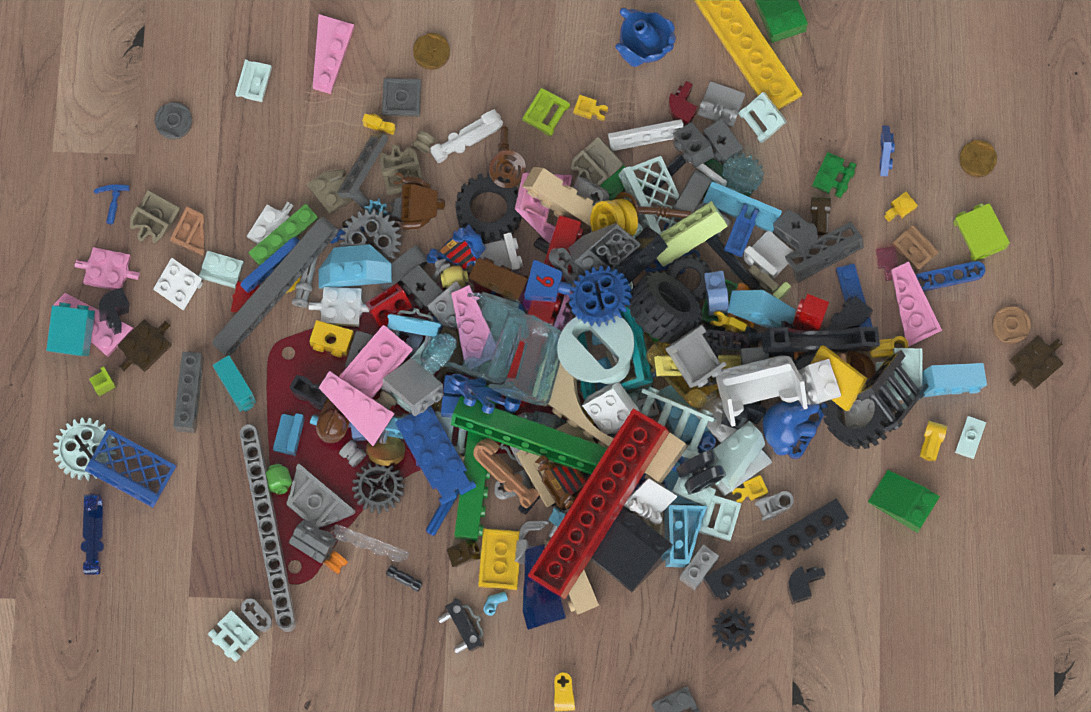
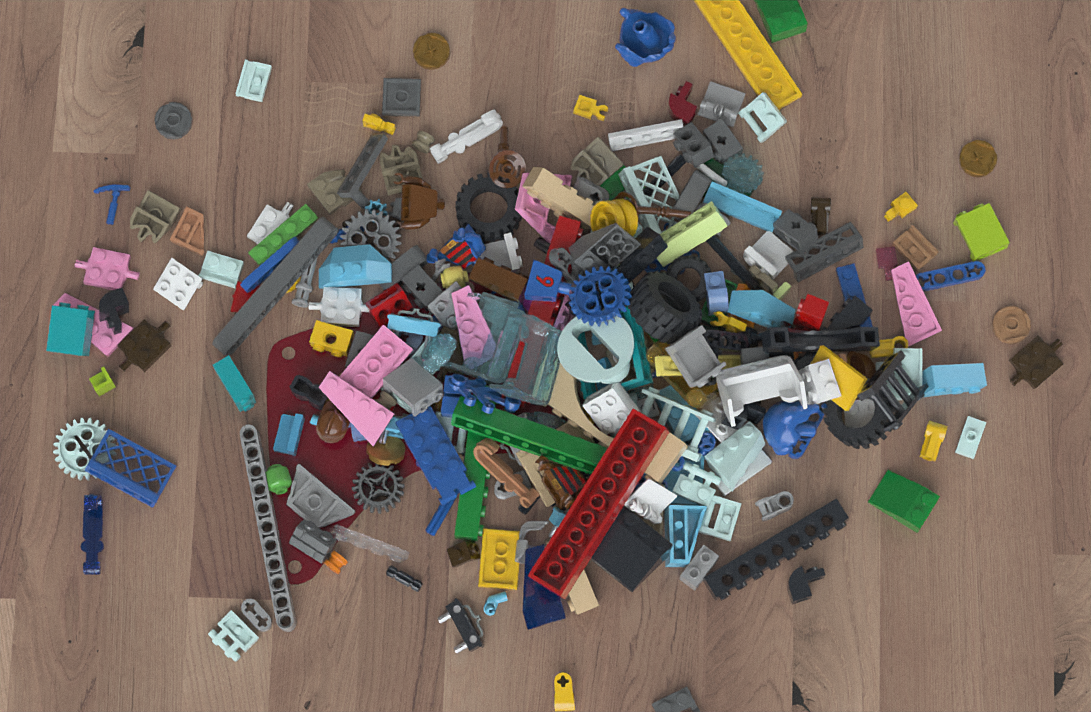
(188, 392): dark grey brick -> none
(331, 47): bright pink wing -> none
(352, 453): light grey wheel -> none
(540, 109): lime plate -> none
(701, 472): black wheel -> none
(741, 232): blue hinge -> none
(742, 631): black gear -> none
(752, 488): yellow plate -> none
(828, 173): green plate -> none
(887, 147): blue plate -> none

